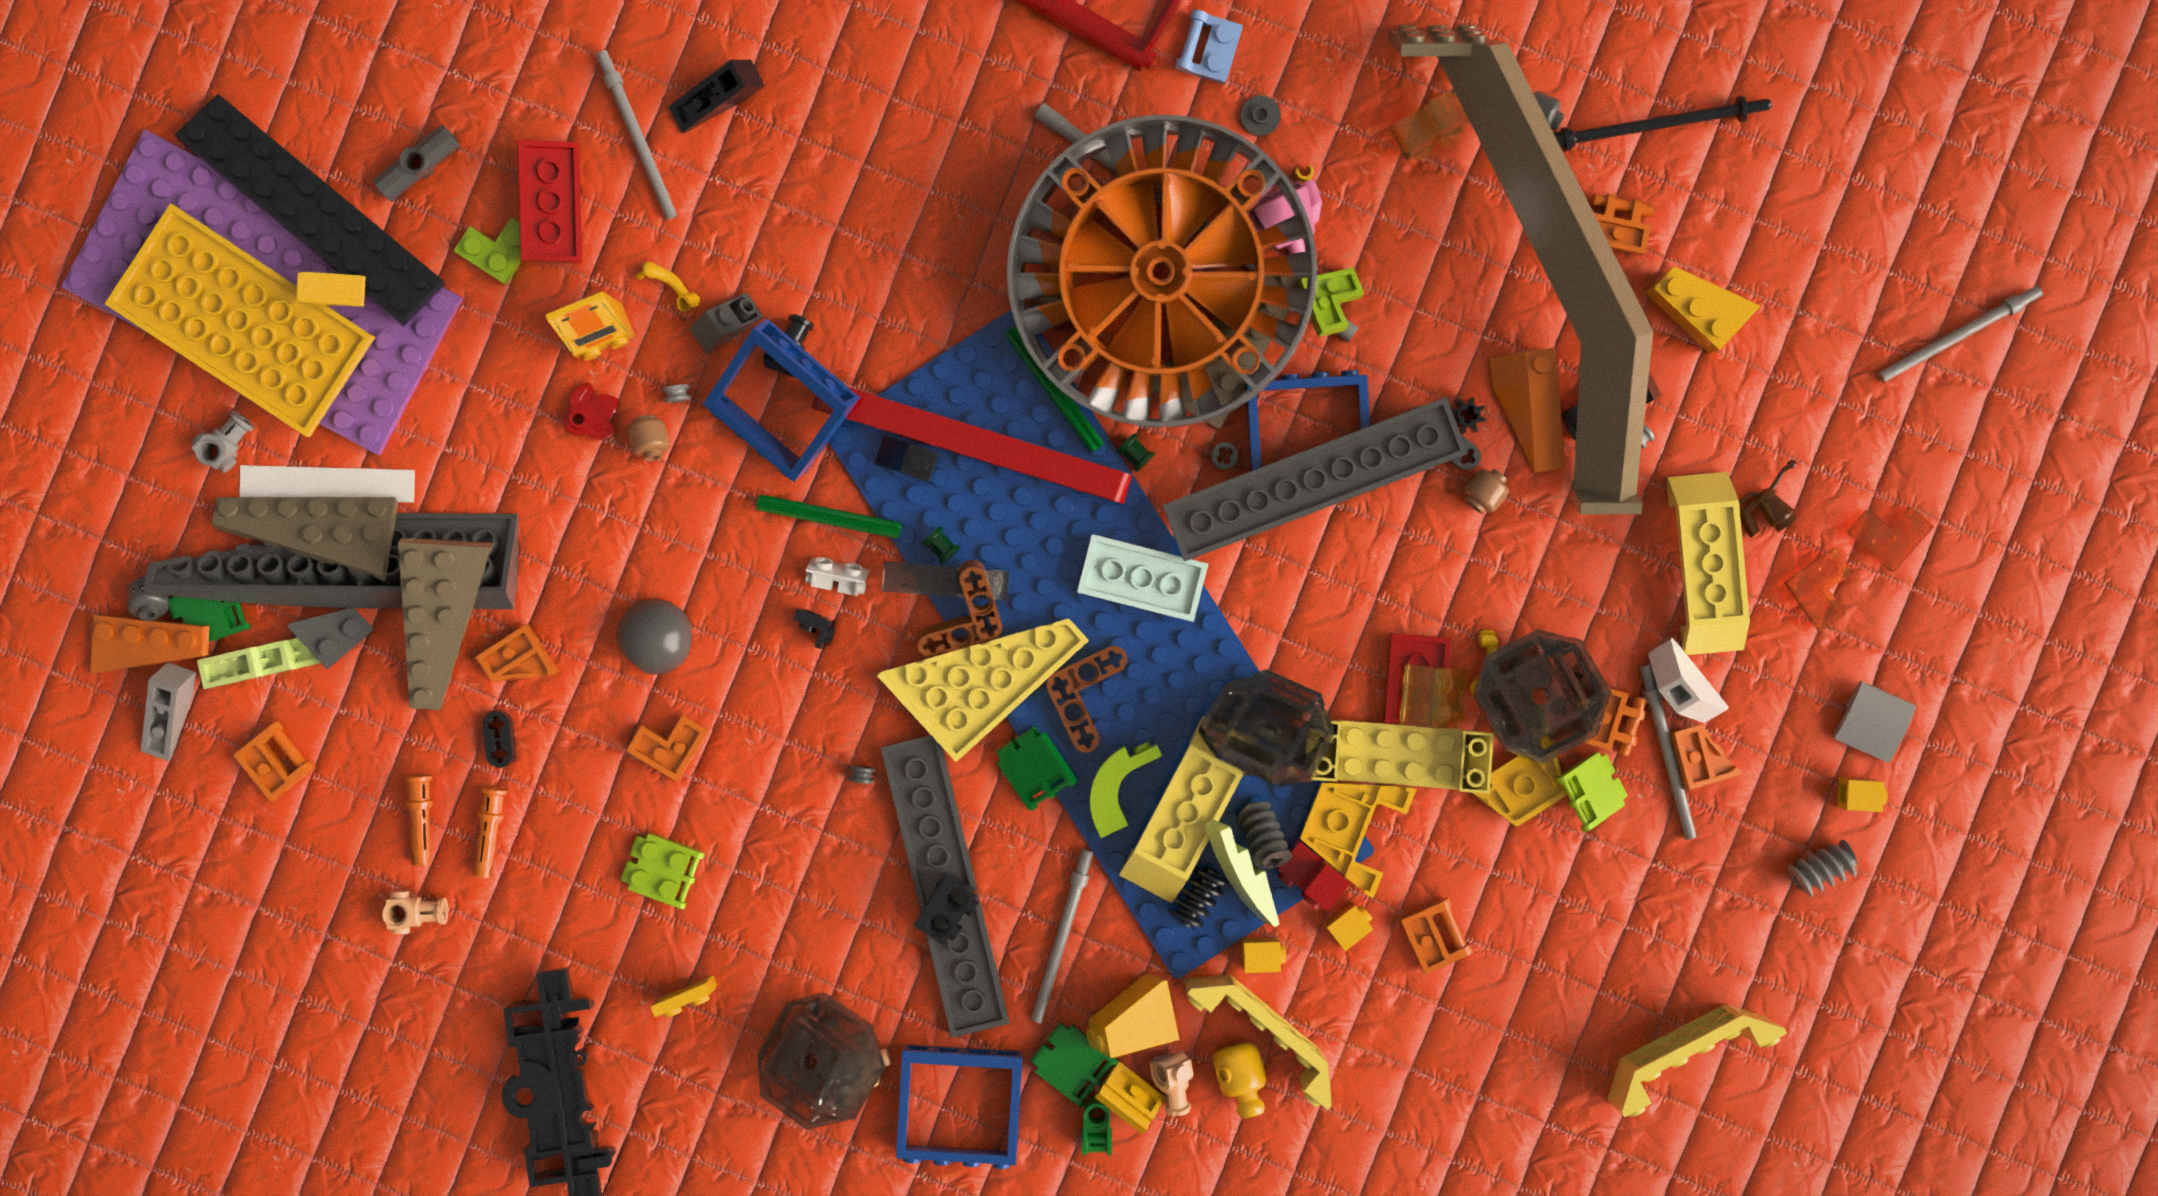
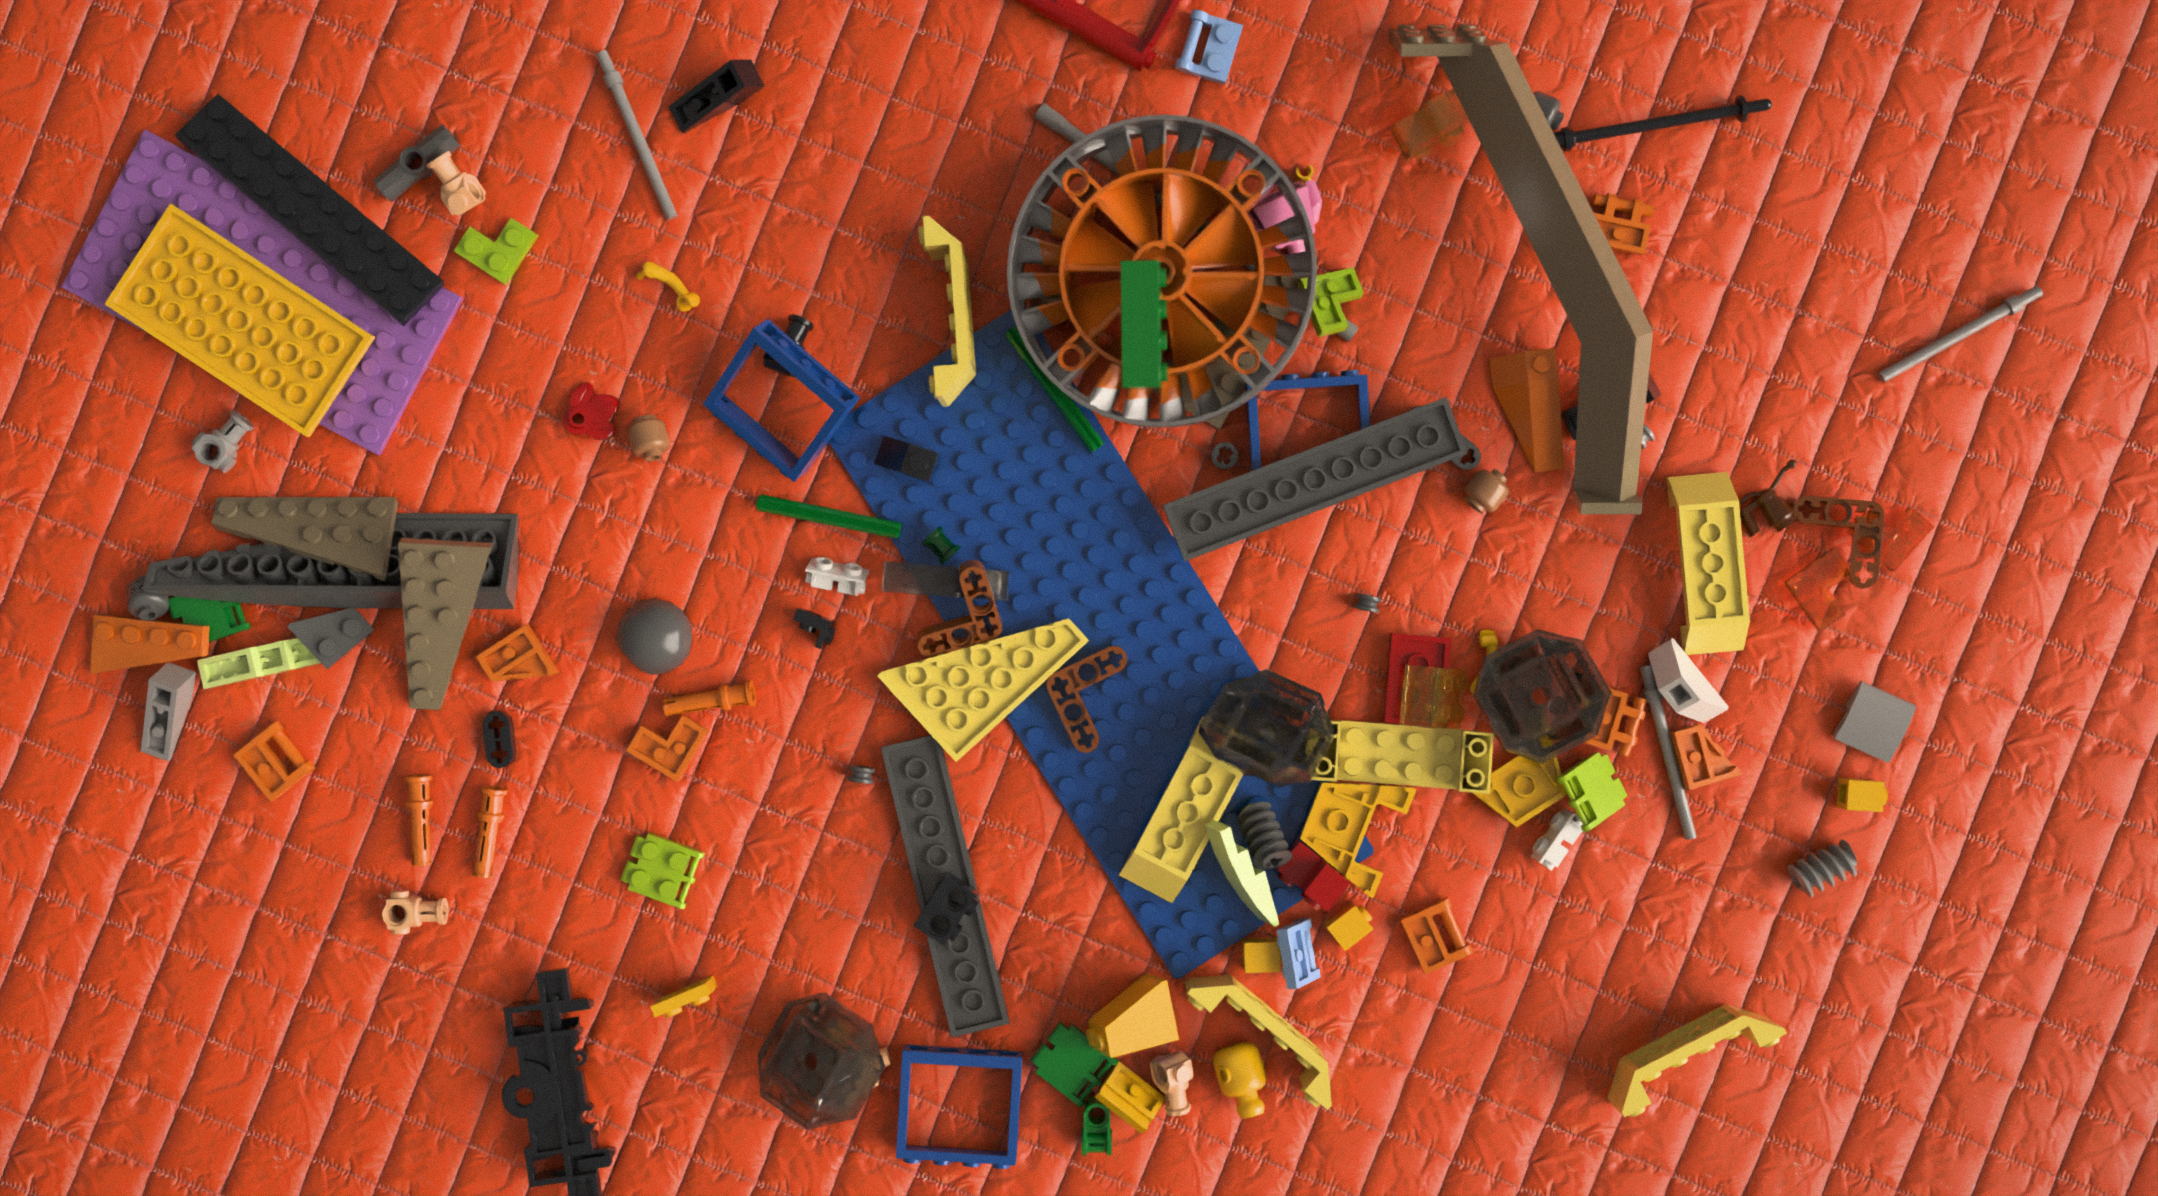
(326, 482): white sticker -> none
(330, 289): yellow slope -> none
(459, 190): none -> light nougat connector
(549, 201): red plate -> none
(592, 325): yellow slope -> none
(676, 393): light grey bush -> none
(722, 698): none -> orange pin
(725, 322): dark grey slope -> none
(952, 379): none -> light yellow slope
(986, 446): red beam -> none
(1033, 766): green plate -> none
(1078, 880): light grey bar -> none
(1104, 790): lime arch -> none
(1135, 452): dark green bush -> none
(1141, 324): none -> green brick
(1142, 578): light aqua plate -> none
(1199, 897): black piece -> none
(1260, 116): dark grey piece -> none
(1297, 953): none -> light blue plate
(1367, 603): none -> dark grey bush
(1473, 411): black gear -> none
(1548, 848): none -> white hinge
(1700, 307): yellow wedge -> none
(1860, 529): none -> dark orange beam

